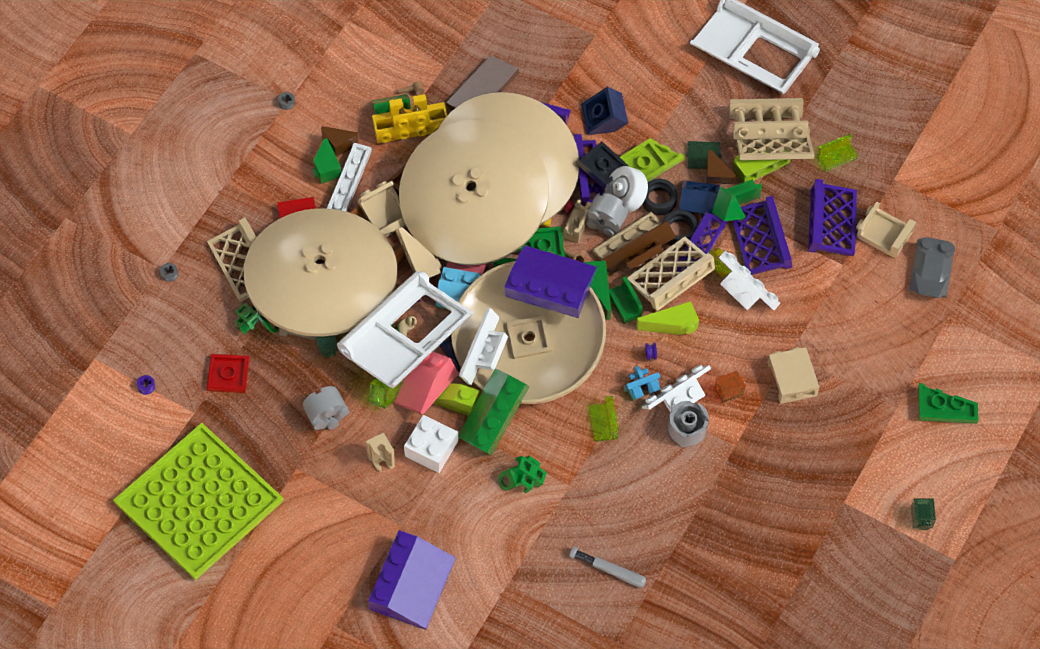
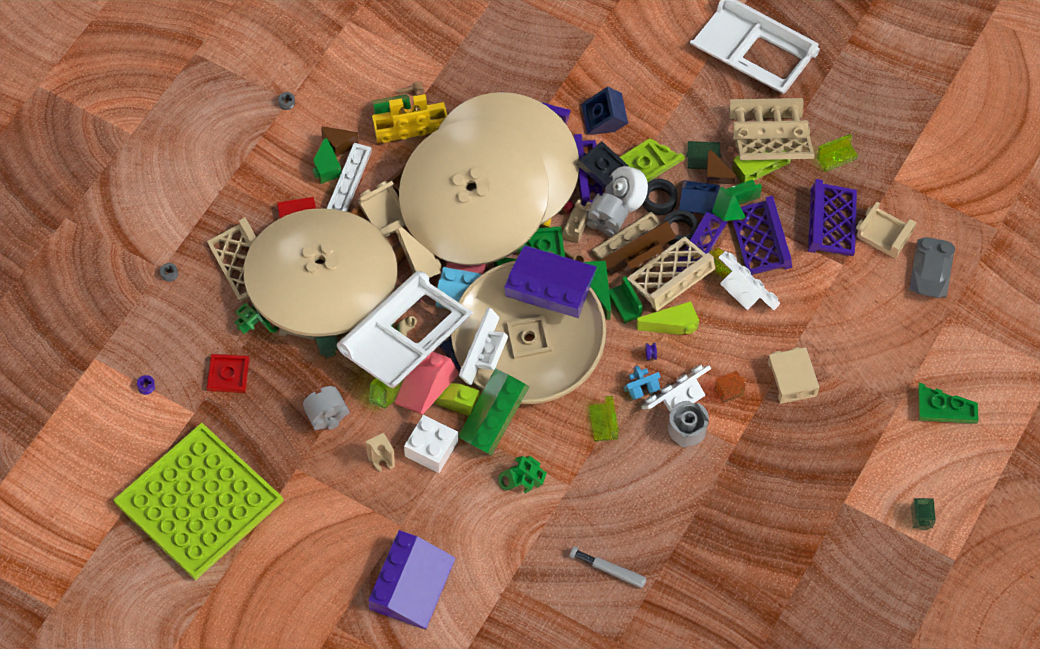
(490, 77): tile -> none

